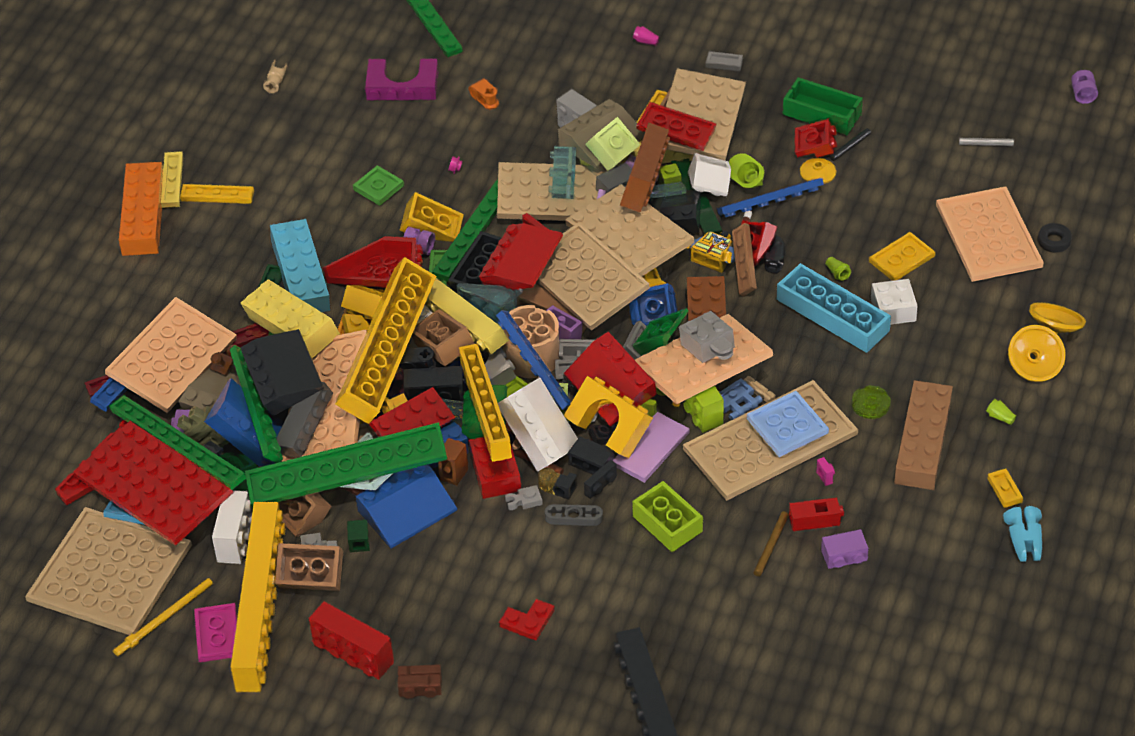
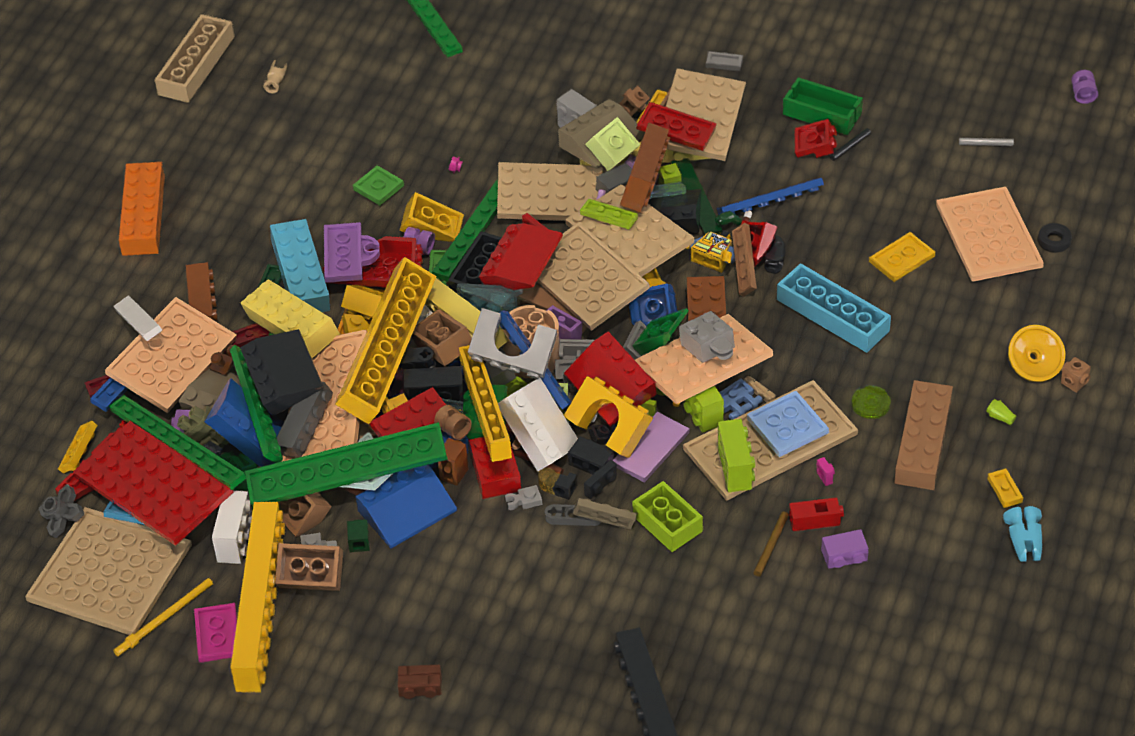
(60, 510): none -> dark grey plant
(77, 447): none -> yellow plate
(137, 318): none -> white tile
(172, 179): light yellow plate -> none
(194, 58): none -> tan brick
(201, 289): none -> dark orange brick
(217, 193): yellow tile -> none
(347, 252): none -> medium lavender plate
(351, 640): red brick -> none
(420, 88): magenta arch -> none
(453, 422): none -> medium nougat wheel
(484, 94): orange piece -> none
(529, 624): red plate -> none
(533, 361): none -> light grey arch
(563, 172): clear light blue container -> none
(604, 513): none -> dark tan plate
(608, 214): none -> lime tile
(634, 100): none -> medium nougat brick
(645, 36): dark pink cone -> none
(709, 174): white slope -> none
(728, 217): none -> dark green arm
(735, 455): none -> lime brick
(746, 171): lime piece -> none
(818, 168): yellow dish -> none
(839, 269): lime cone -> none
(896, 300): white brick -> none
(1057, 317): yellow dish -> none
(1075, 374): none -> medium nougat brick

